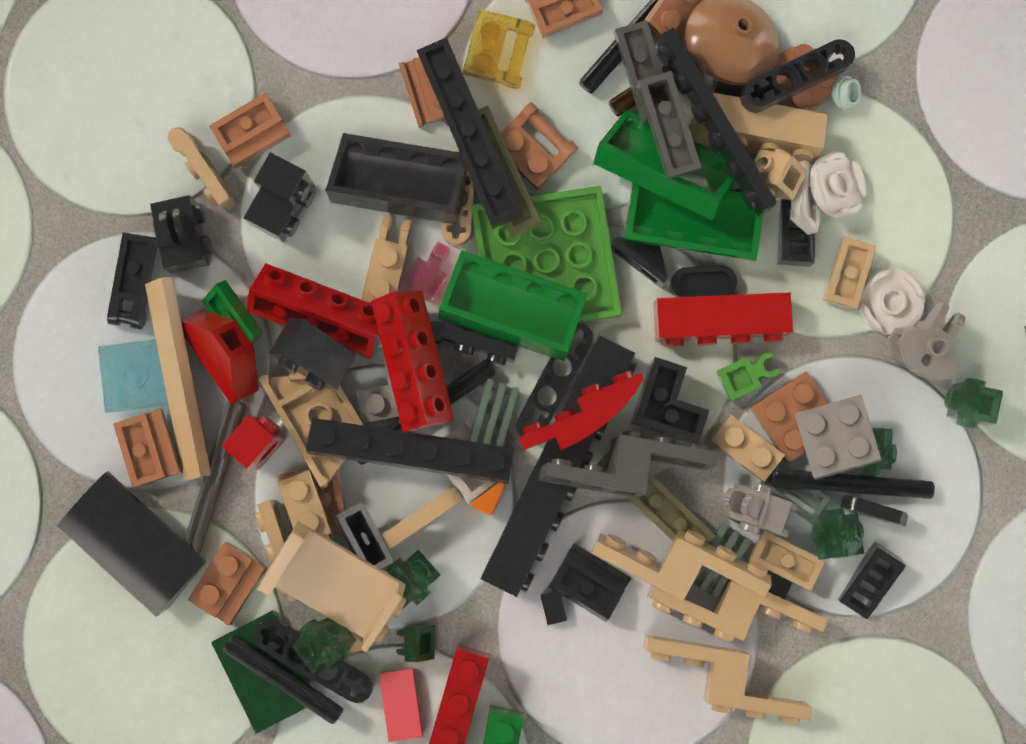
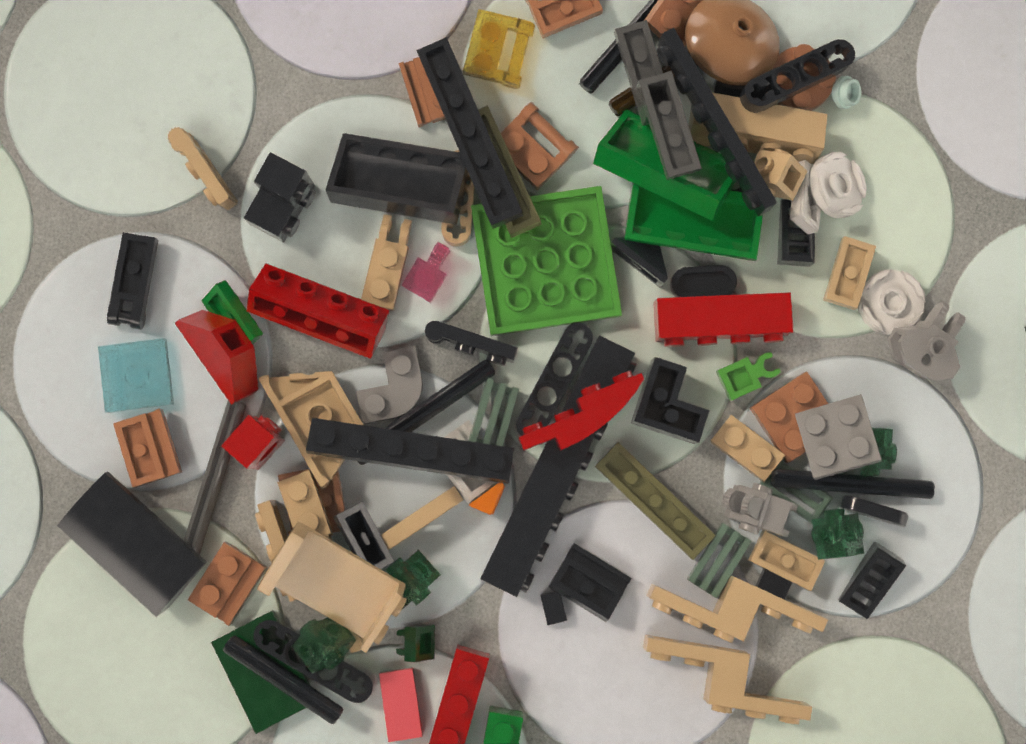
(177, 378): tan tile -> none
(181, 234): black brick -> none
(250, 130): nougat plate -> none
(312, 353): black brick -> none
(412, 360): red brick -> none
(512, 305): green slope -> none
(628, 465): dark grey bracket -> none
(682, 563): tan bracket -> none
(973, 403): clear green brick -> none

